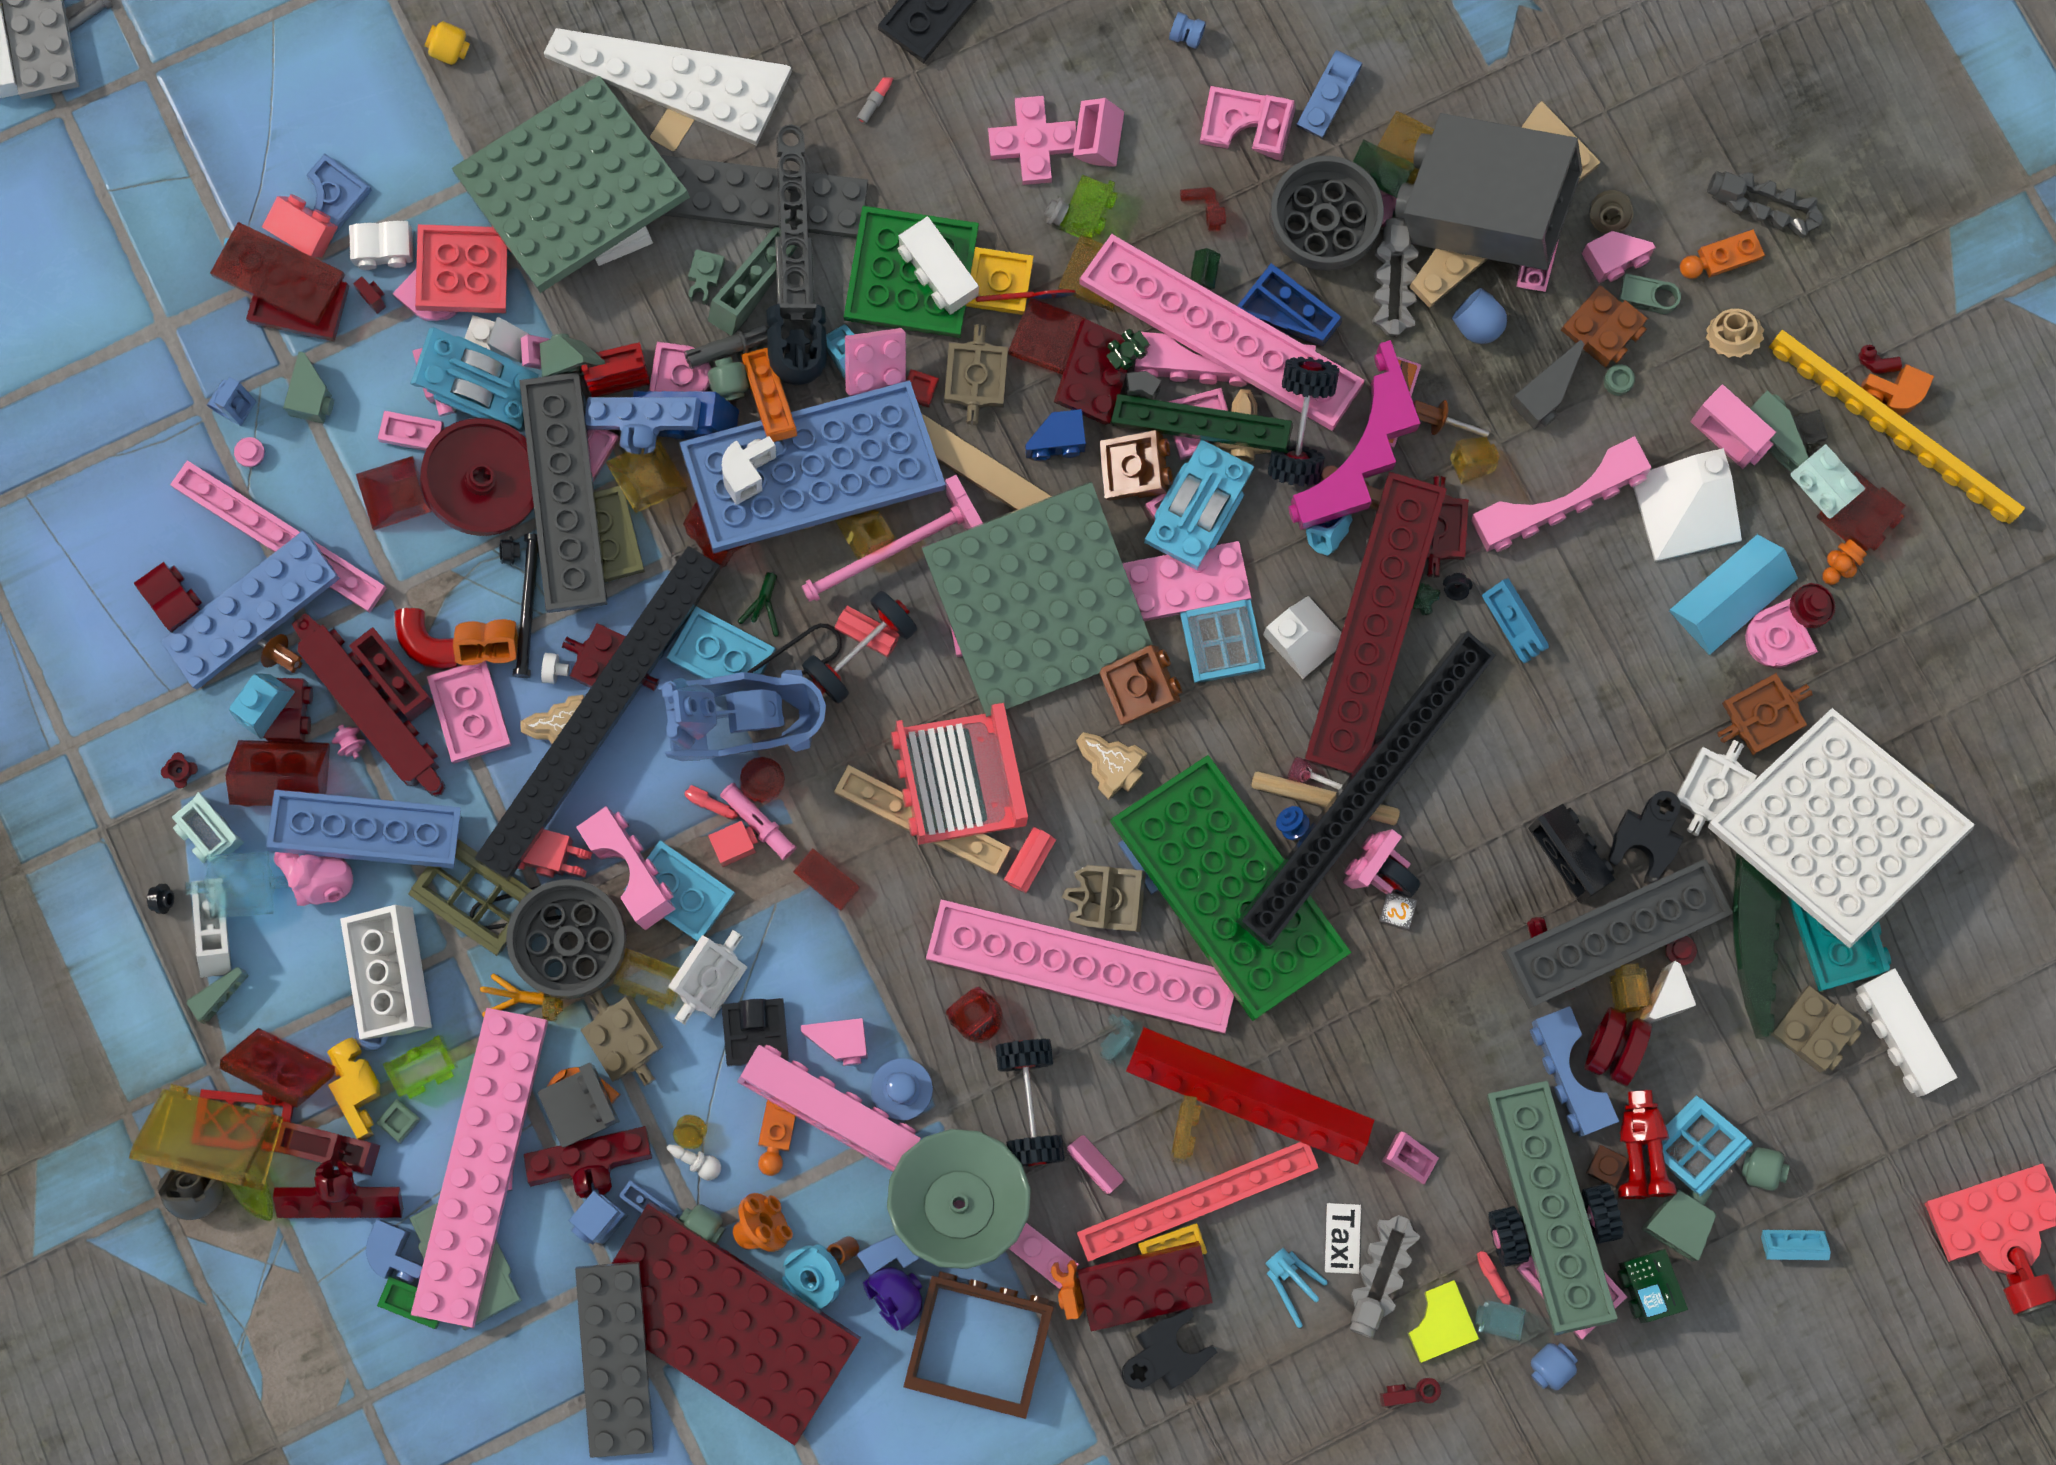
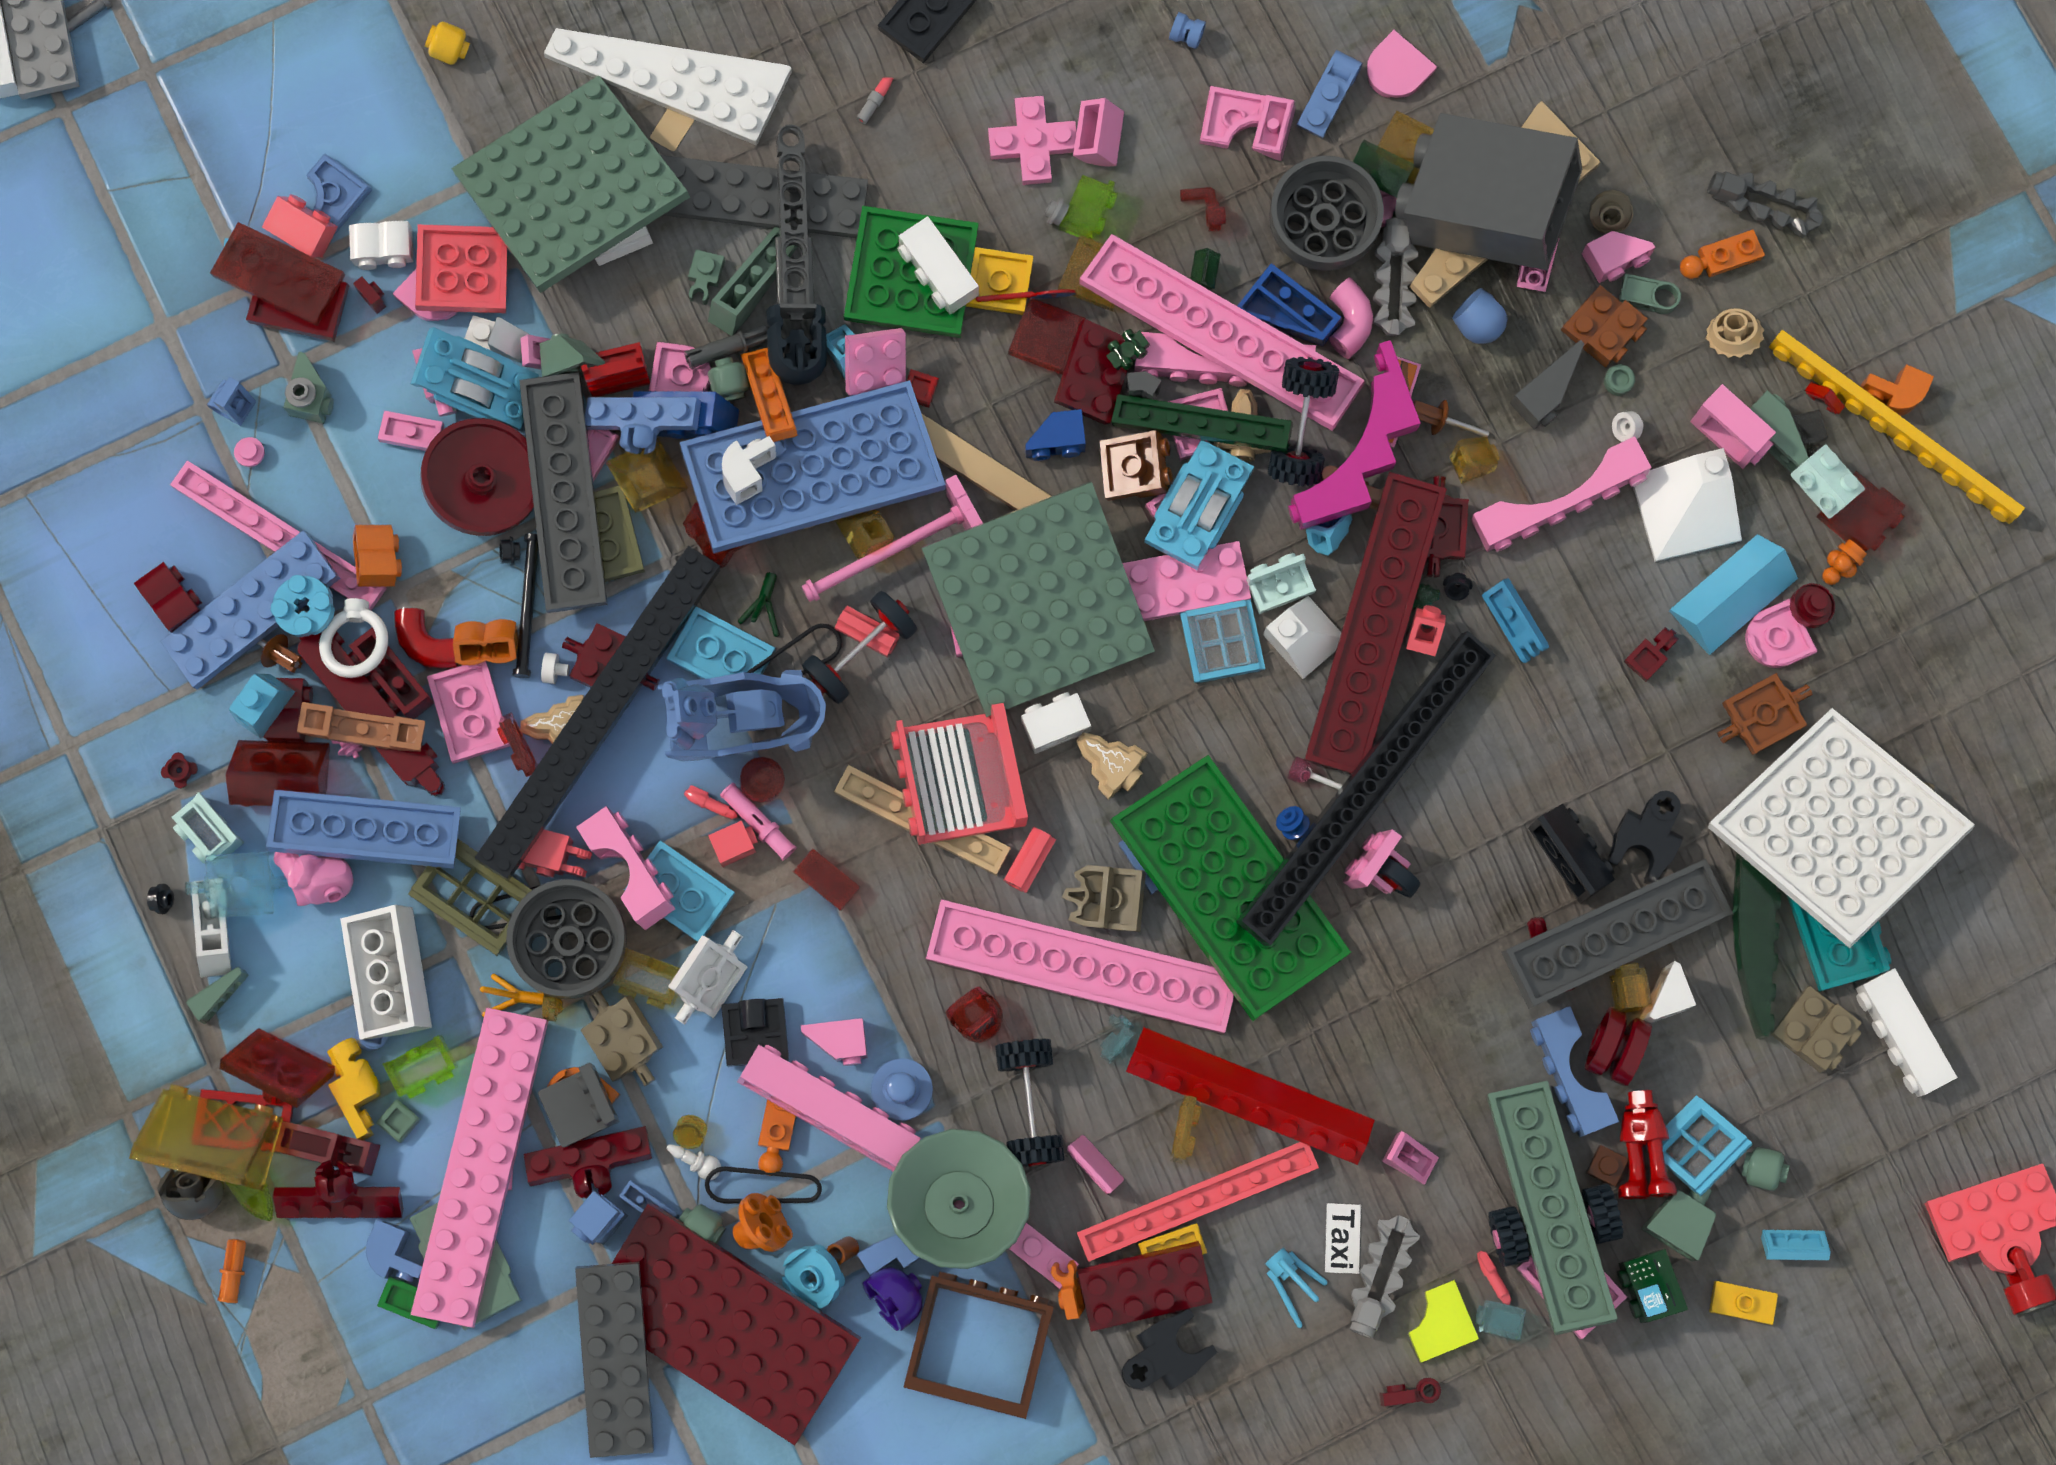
(232, 1271): none -> orange axle
(298, 589): none -> medium azure plate
(303, 400): none -> light grey plate
(354, 611): none -> white piece
(361, 728): none -> nougat slope
(375, 555): none -> orange brick
(392, 493): clear red slope -> none
(511, 733): none -> clear red plate
(761, 1172): none -> black piece
(976, 374): dark tan plate -> none
(1055, 722): none -> white brick
(1140, 684): dark orange plate -> none
(1280, 582): none -> light aqua bracket
(1313, 795): tan axle -> none
(1357, 318): none -> bright pink cylinder
(1397, 67): none -> bright pink tile
(1397, 911): tile -> none
(1423, 639): none -> coral brick
(1553, 1366): medium blue head -> none
(1627, 425): none -> white tile
(1647, 658): none -> dark red plate
(1681, 951): dark red plate -> none
(1713, 784): white plate -> none
(1743, 1302): none -> yellow plate
(1826, 395): none -> red tile
(1872, 361): dark red arm -> none

